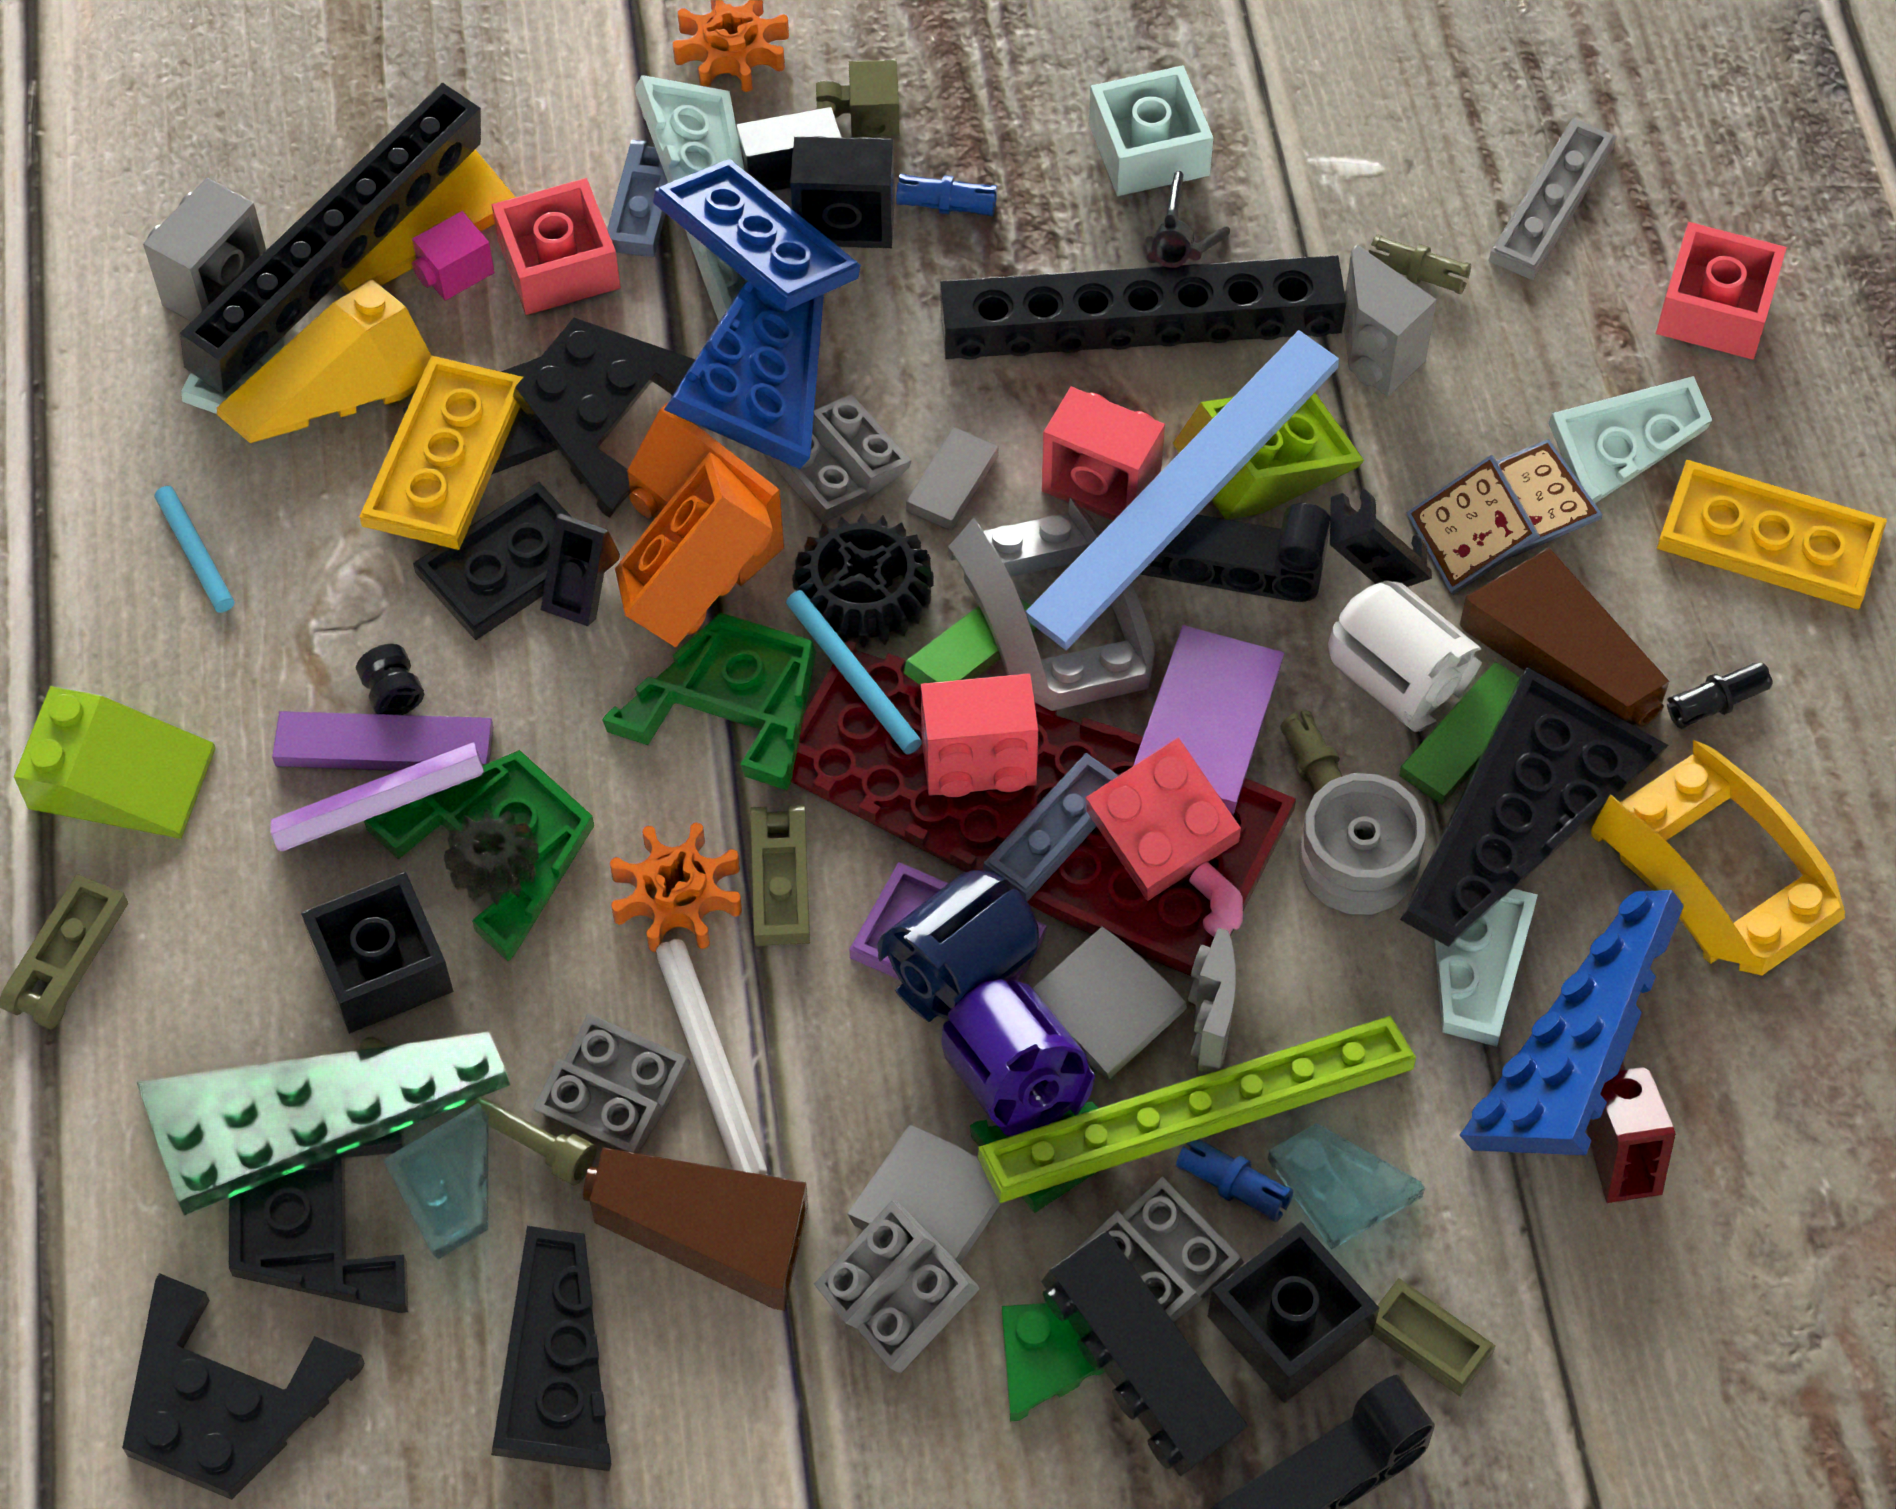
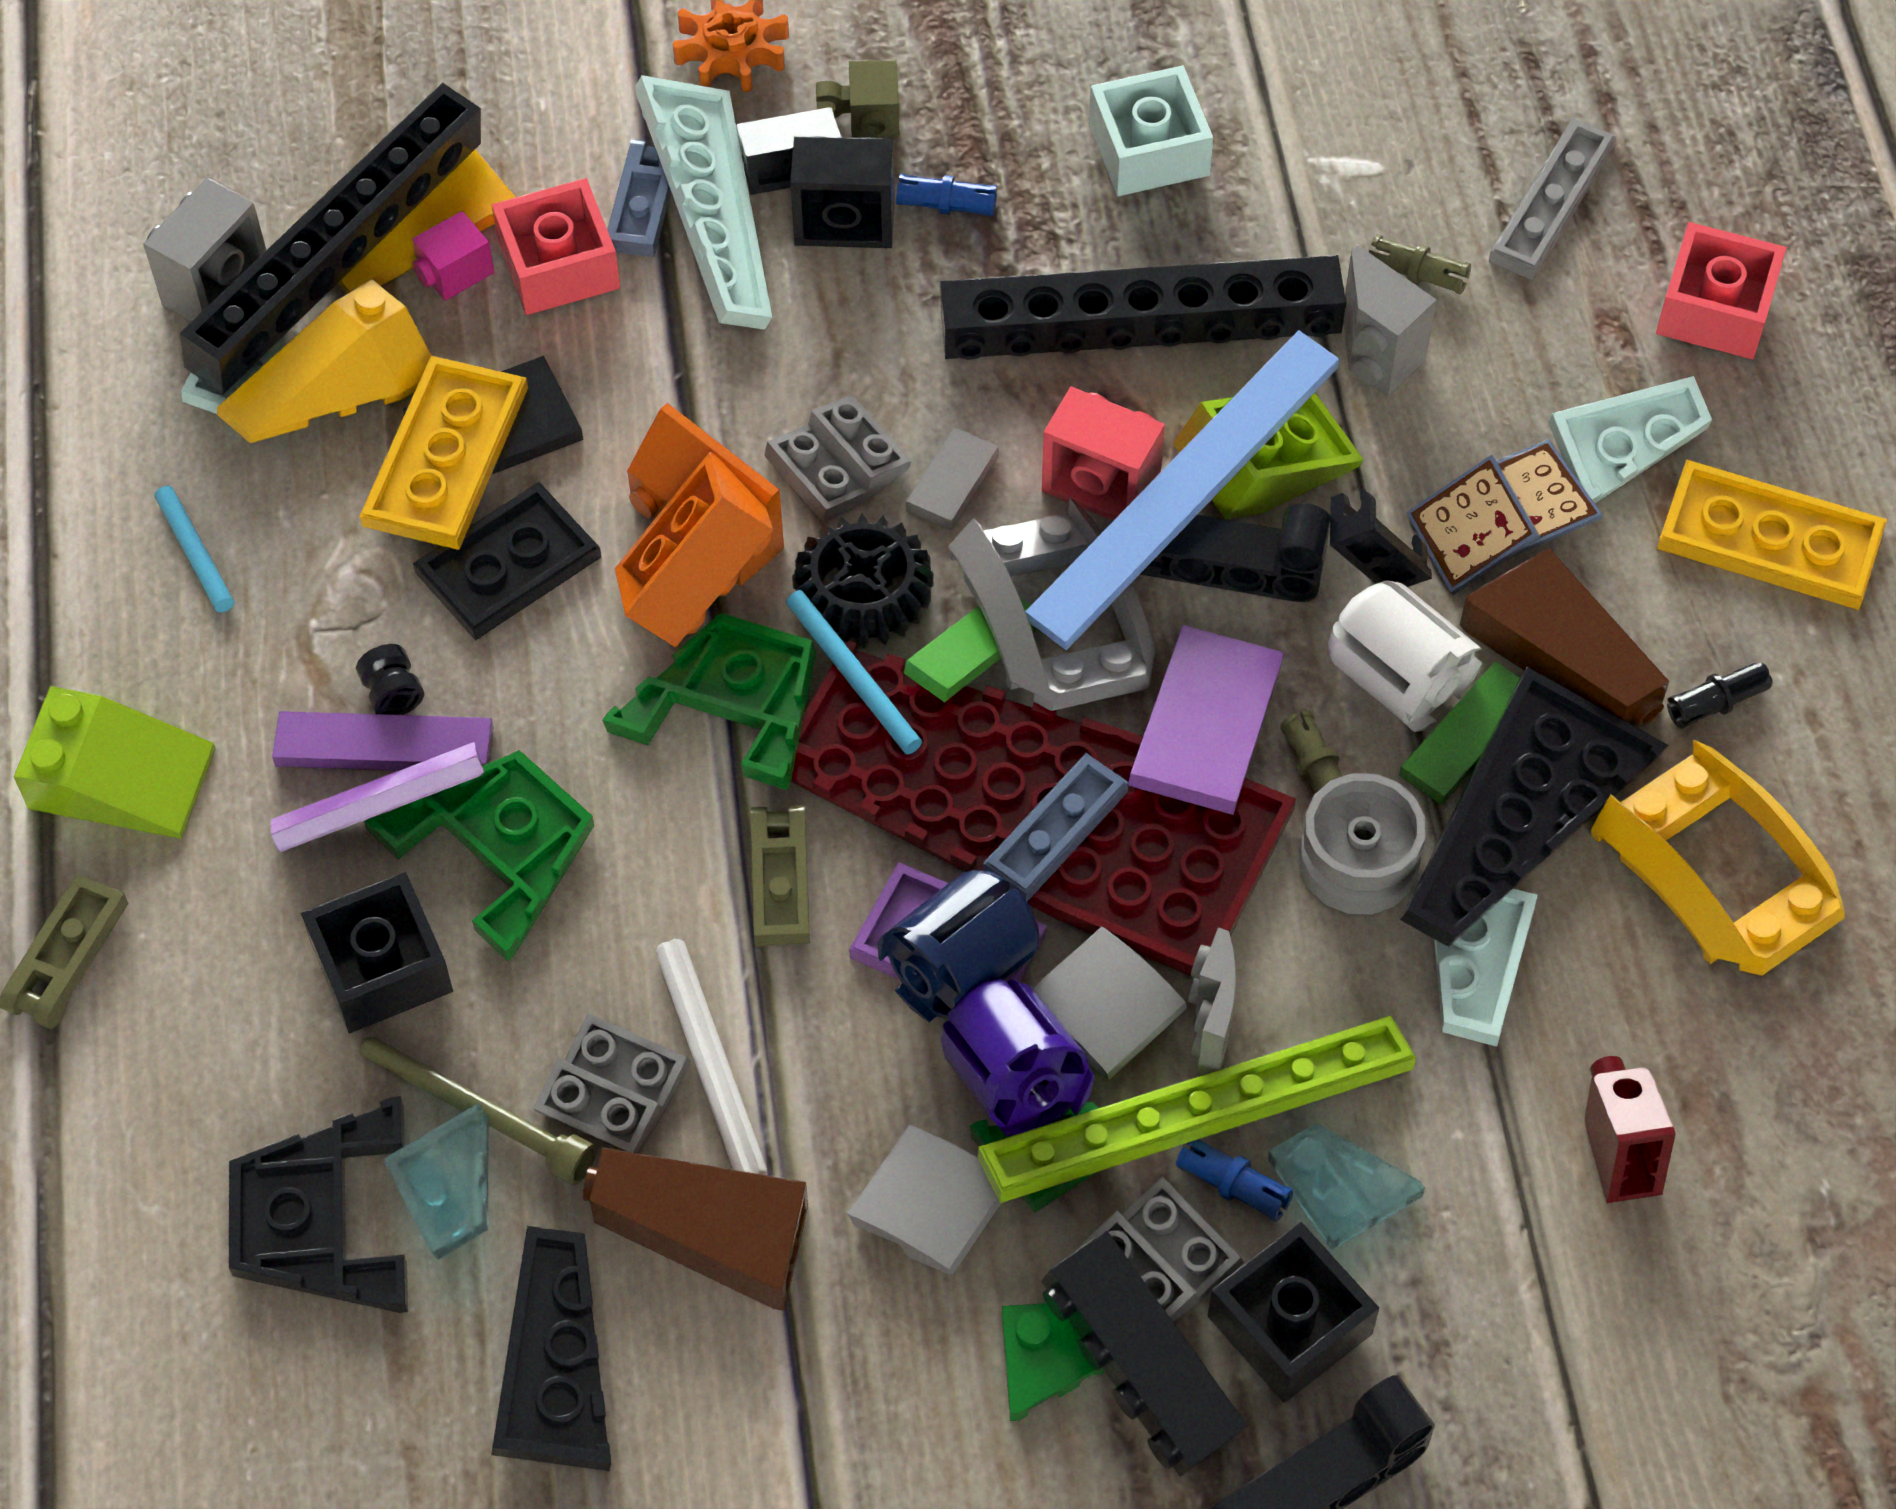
(208, 1417): black wing -> none
(271, 1119): clear green wing -> none
(491, 856): clear smoke gear -> none
(577, 569): black slope -> none
(584, 391): black wing -> none
(664, 873): orange gear -> none
(756, 234): blue tile -> none
(757, 377): blue wing -> none
(896, 1286): light grey slope -> none
(979, 735): coral brick -> none
(1163, 819): coral brick -> none
(1174, 238): black plant -> none
(1224, 899): bright pink arm -> none
(1431, 1337): olive tile -> none
(1580, 1042): blue wing -> none

